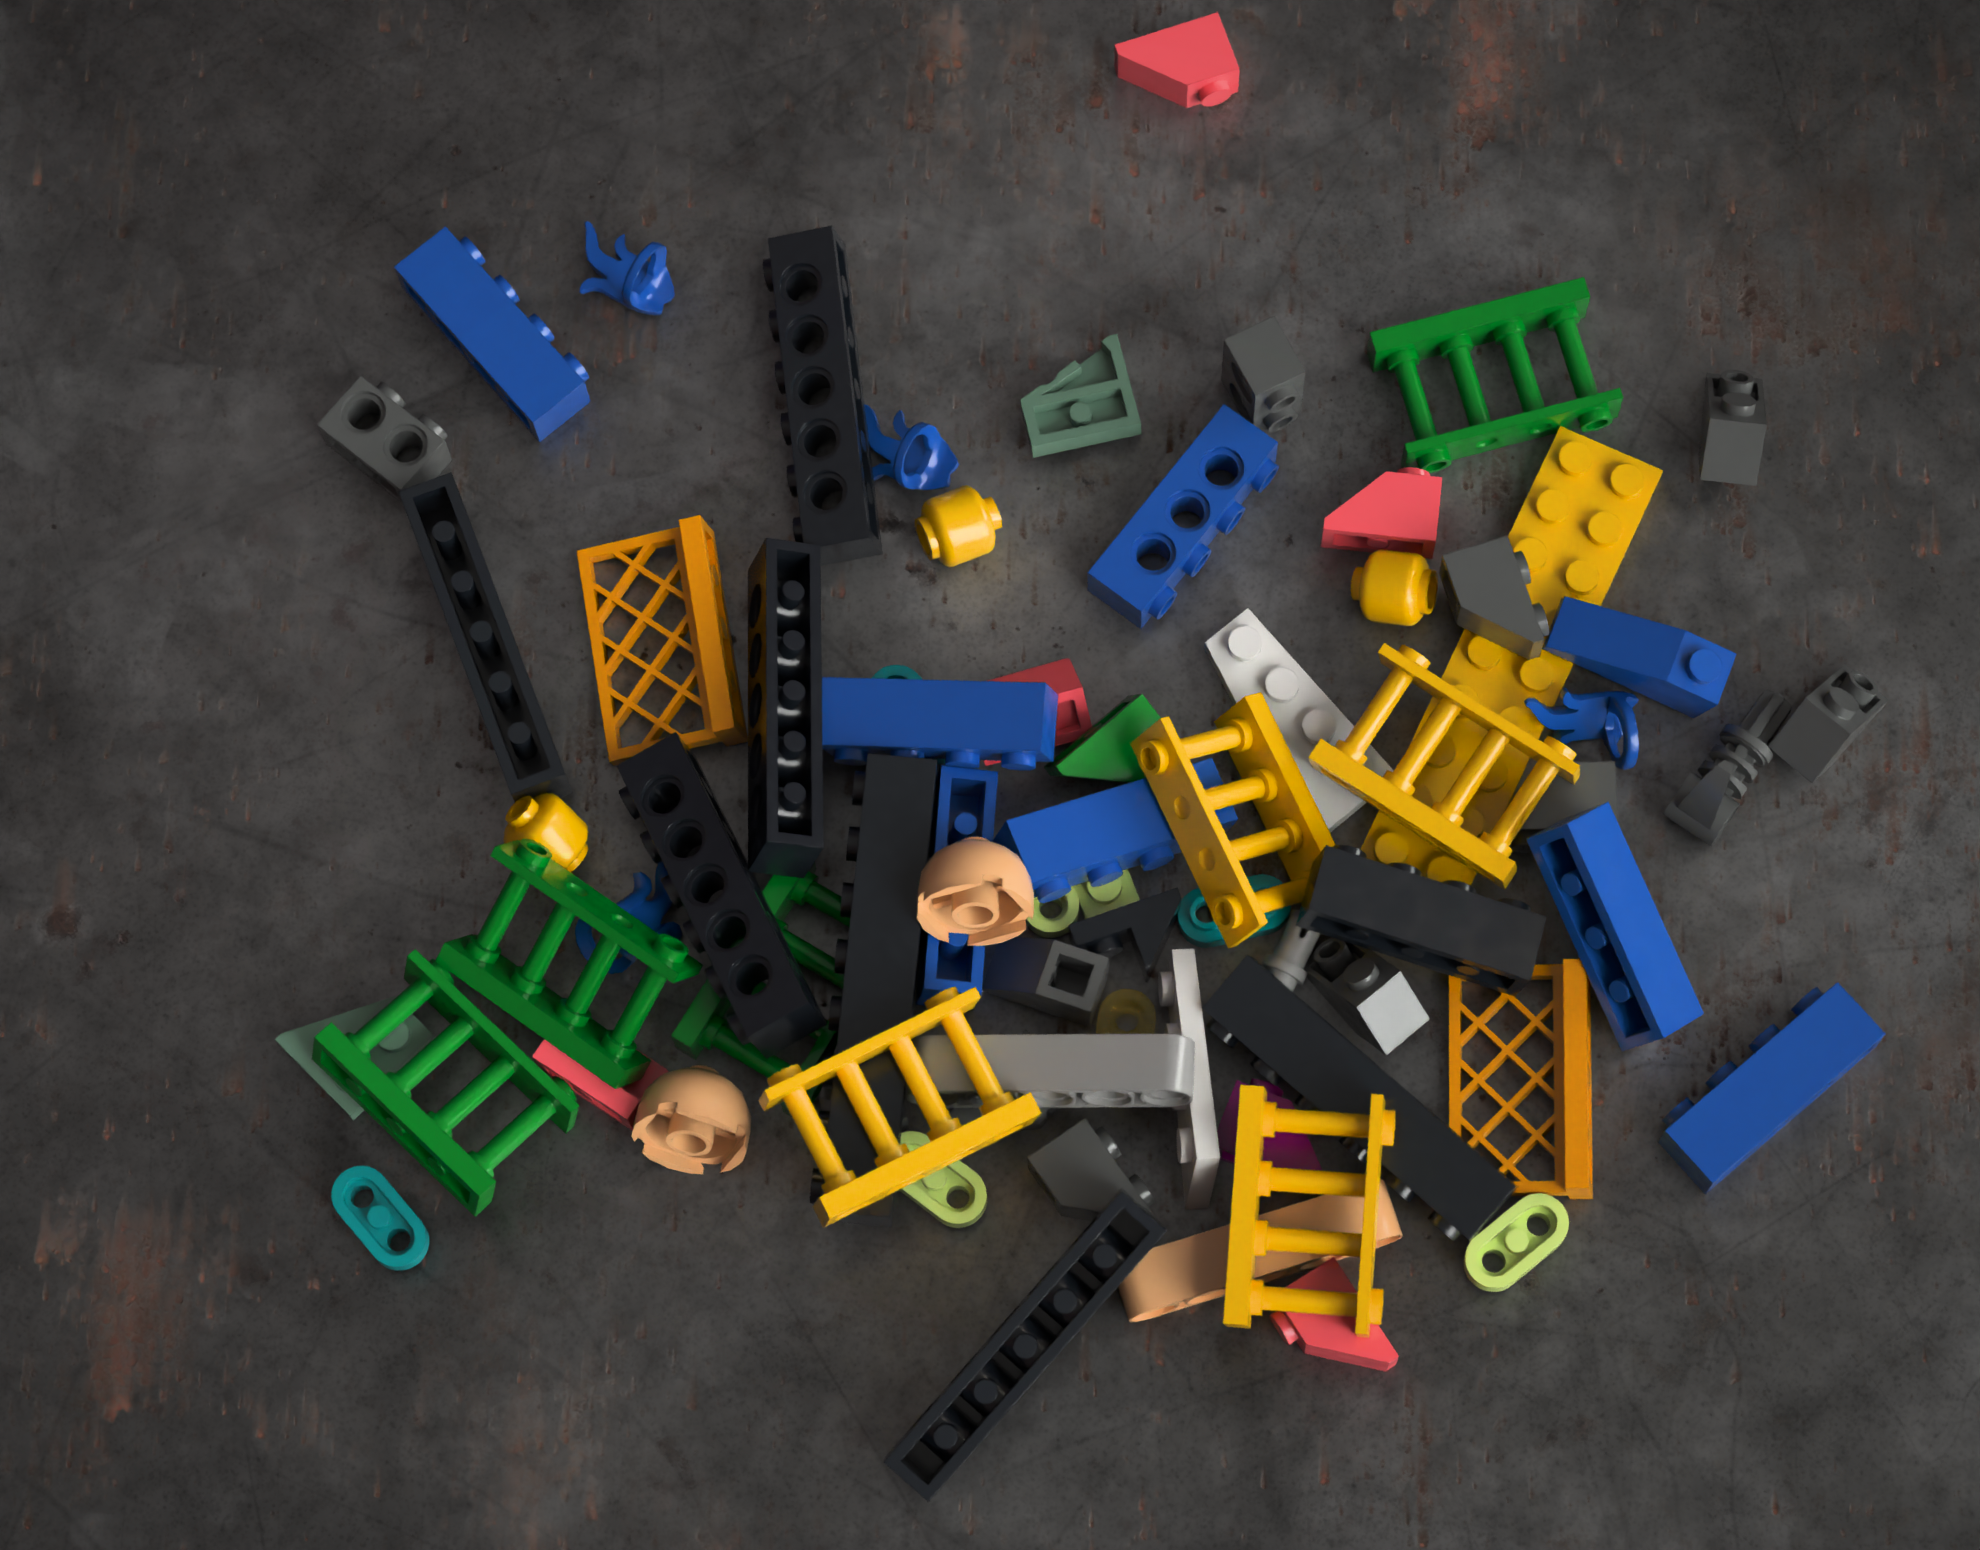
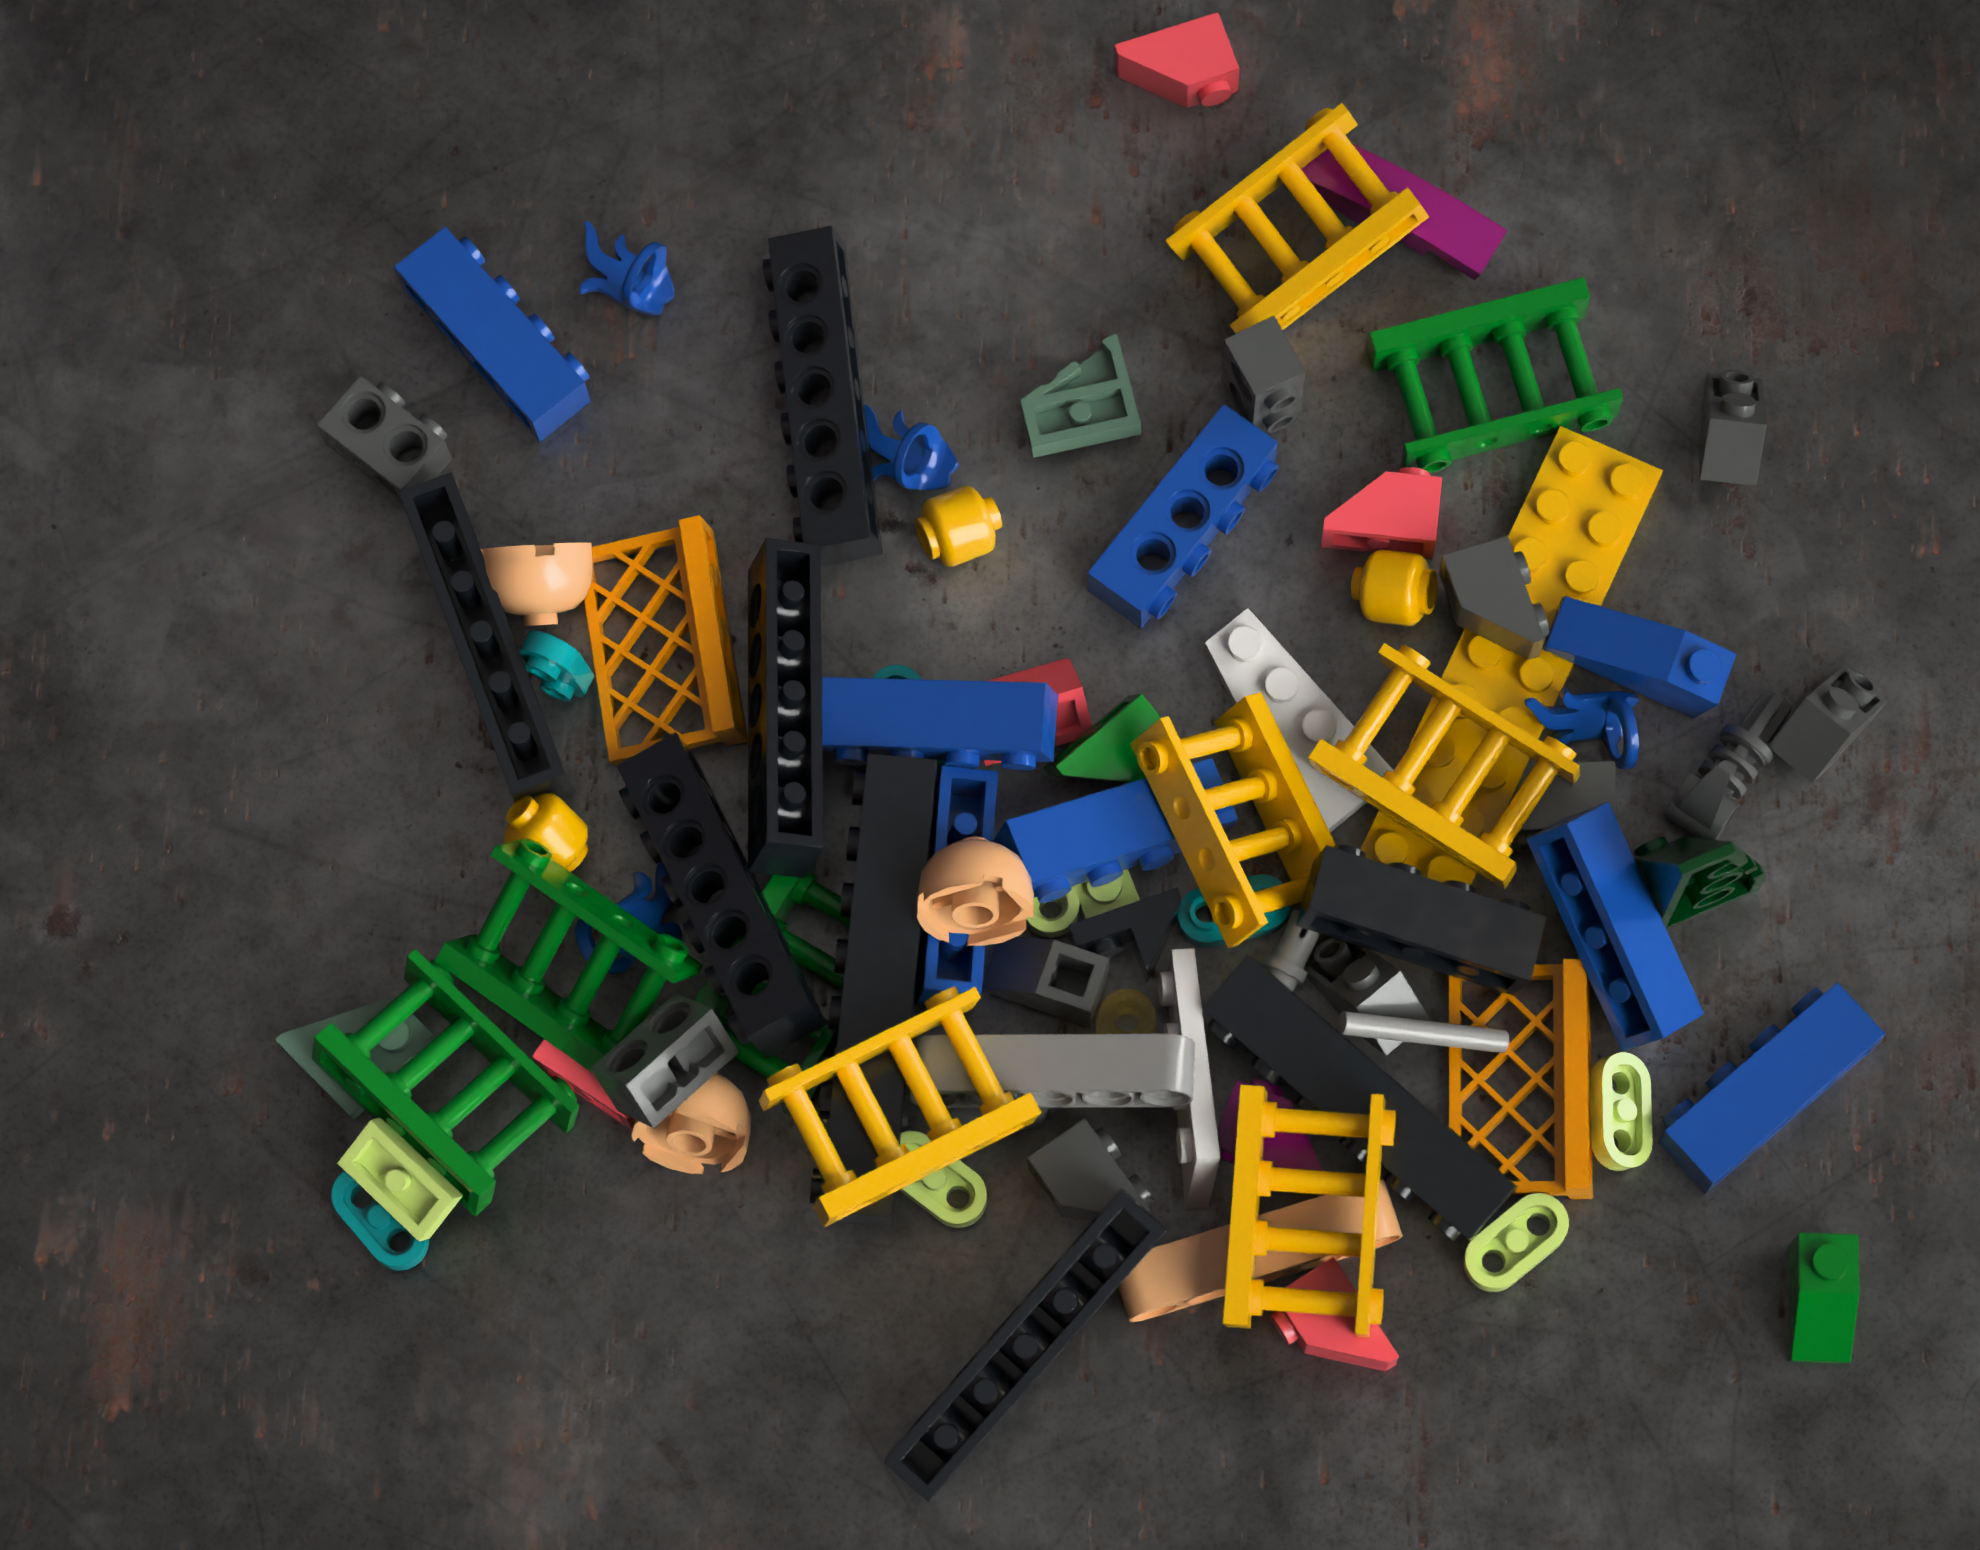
(400, 1179): none -> yellowish green plate
(540, 579): none -> light nougat cylinder
(557, 666): none -> teal plate
(664, 1060): none -> dark grey brick
(1347, 247): none -> yellow fence
(1423, 1032): none -> light grey bar
(1451, 231): none -> magenta slope
(1620, 1113): none -> yellowish green plate
(1695, 876): none -> dark green wedge
(1823, 1297): none -> green slope

